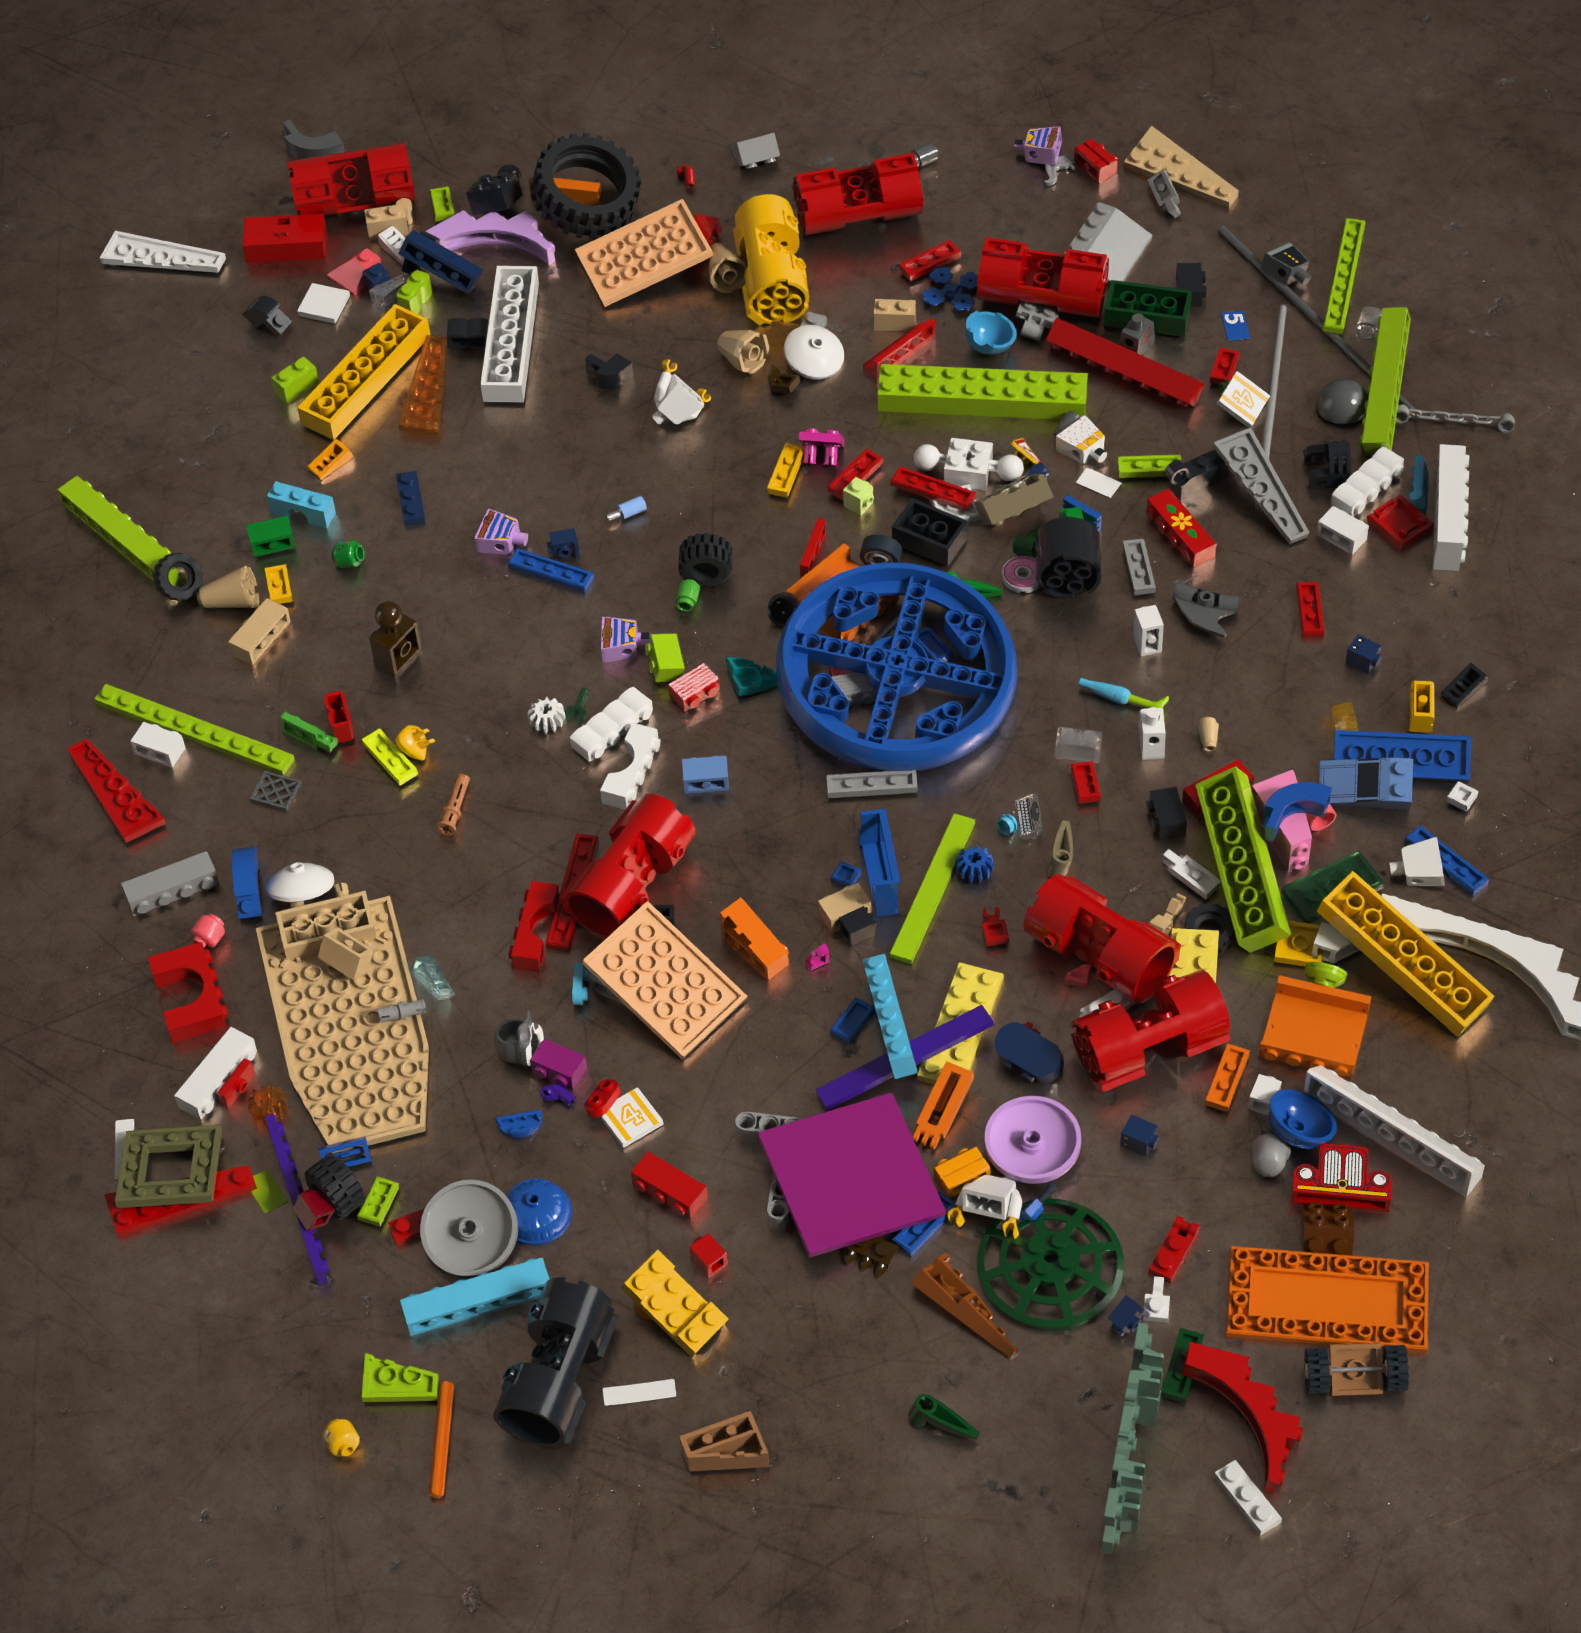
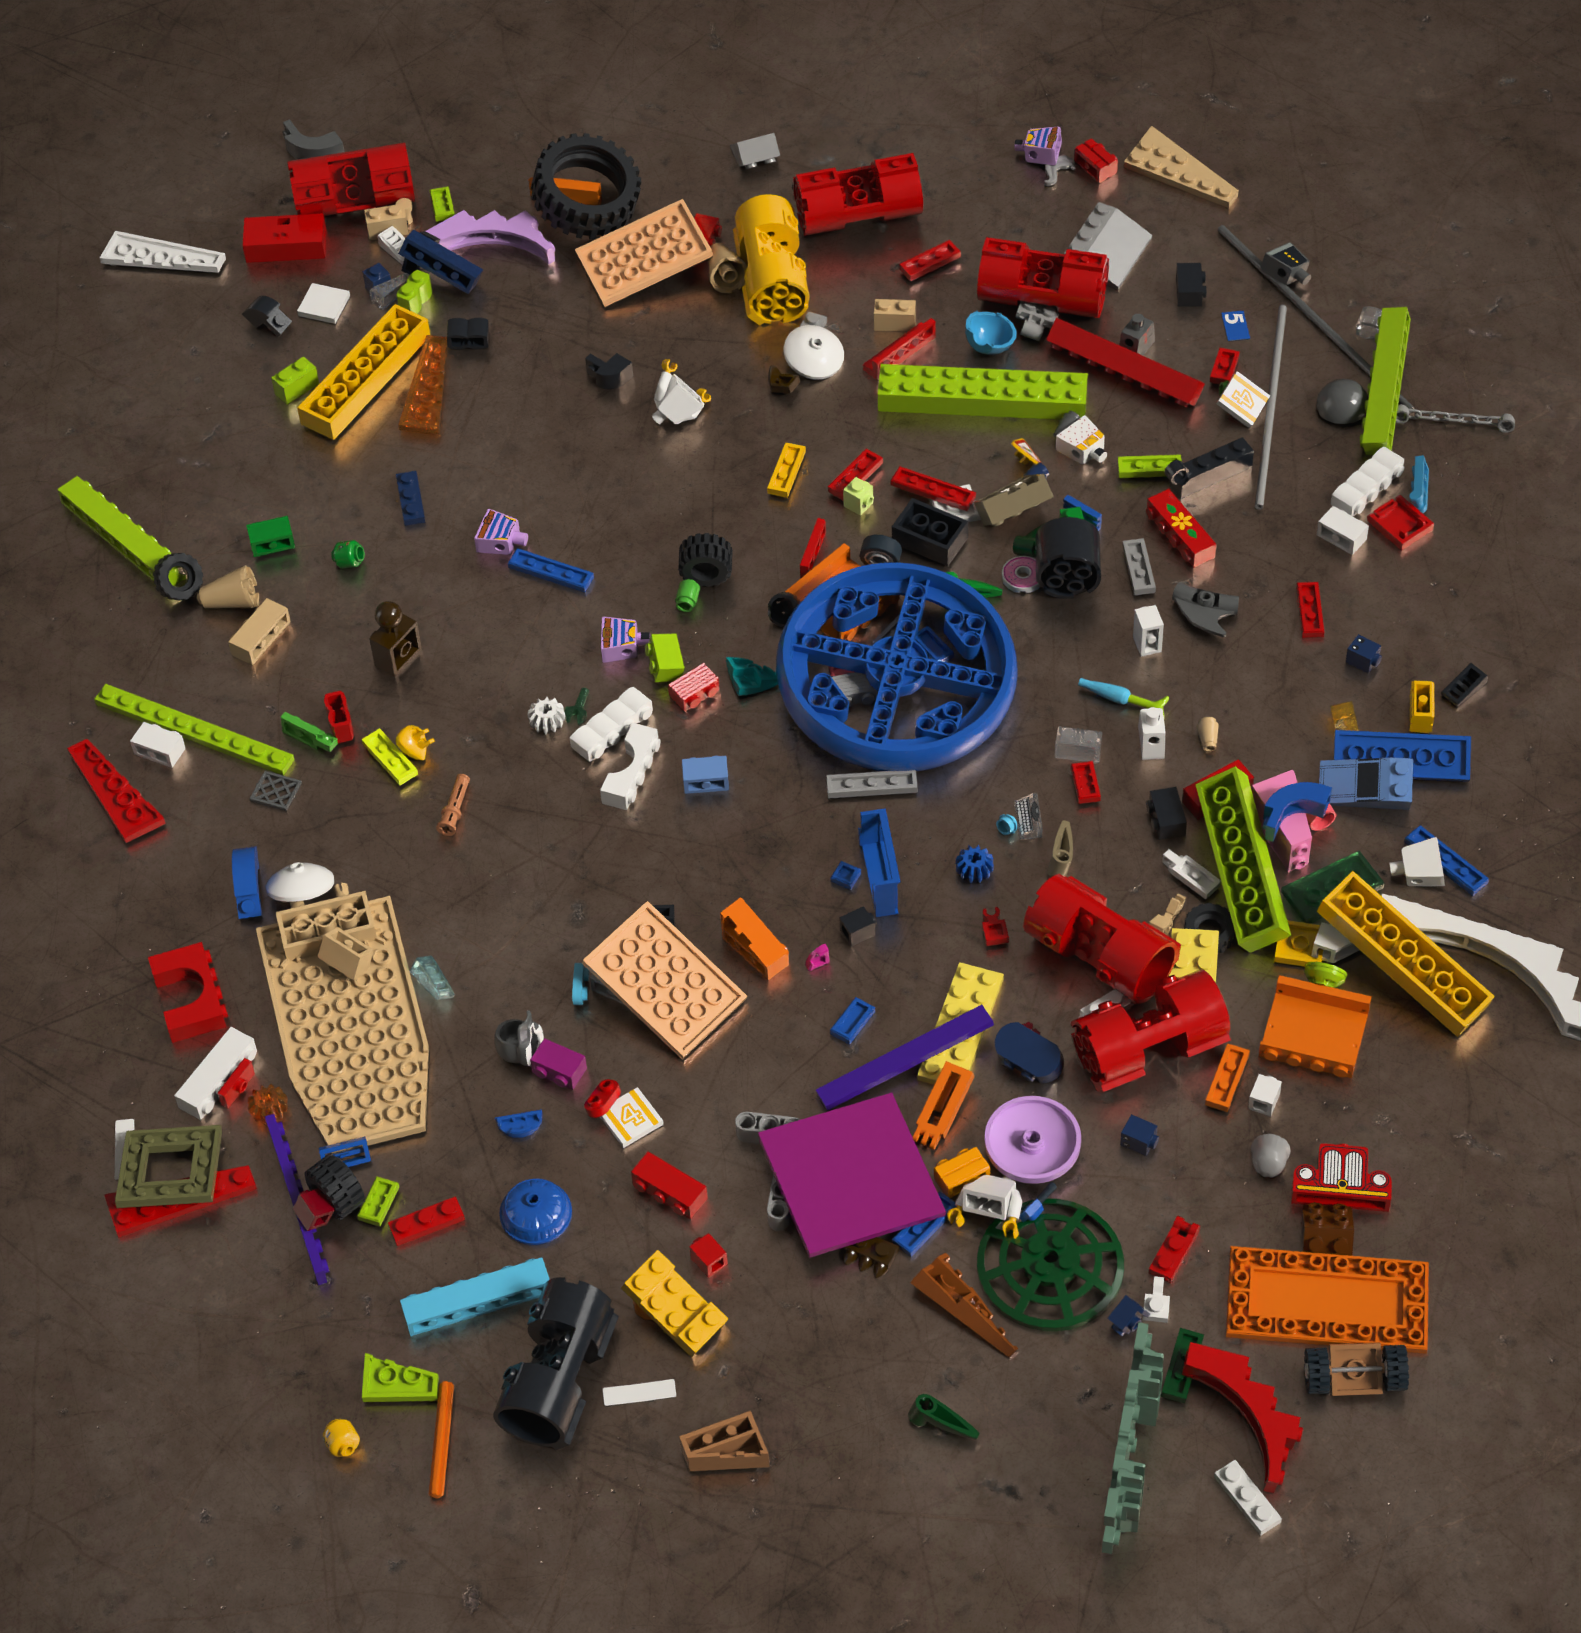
(170, 883): light grey brick -> none
(208, 930): coral head -> none
(268, 1191): lime sticker -> none
(278, 584): yellow plate -> none
(315, 506): medium azure arch -> none
(331, 451): light orange slope -> none
(350, 274): coral slope -> none
(401, 1010): light grey pin -> none
(469, 1228): light grey dish -> none
(495, 192): black brick -> none
(510, 334): white brick -> none
(540, 903): red arch -> none
(557, 1092): dark purple arm -> none
(563, 544): dark blue brick -> none
(563, 923): red tile -> none
(628, 509): light blue piece -> none
(645, 842): red cylinder -> none
(688, 173): red arm -> none
(744, 349): tan cone -> none
(830, 440): dark pink plate -> none
(842, 903): tan brick -> none
(889, 1016): medium azure brick -> none
(925, 154): dark grey brick -> none
(932, 889): lime tile -> none
(951, 290): blue plant -> none
(968, 463): white brick -> none
(1079, 976): coral tile -> none
(1098, 482): white sticker -> none
(1163, 305): dark green brick -> none
(1165, 192): light grey hinge -> none
(1255, 472): light grey wing -> none
(1301, 1119): blue hat -> none
(1334, 454): black piece -> none
(1344, 276): lime tile -> none
(1394, 1131): white slope -> none
(1450, 507): white brick -> none
(1462, 796): white plate -> none

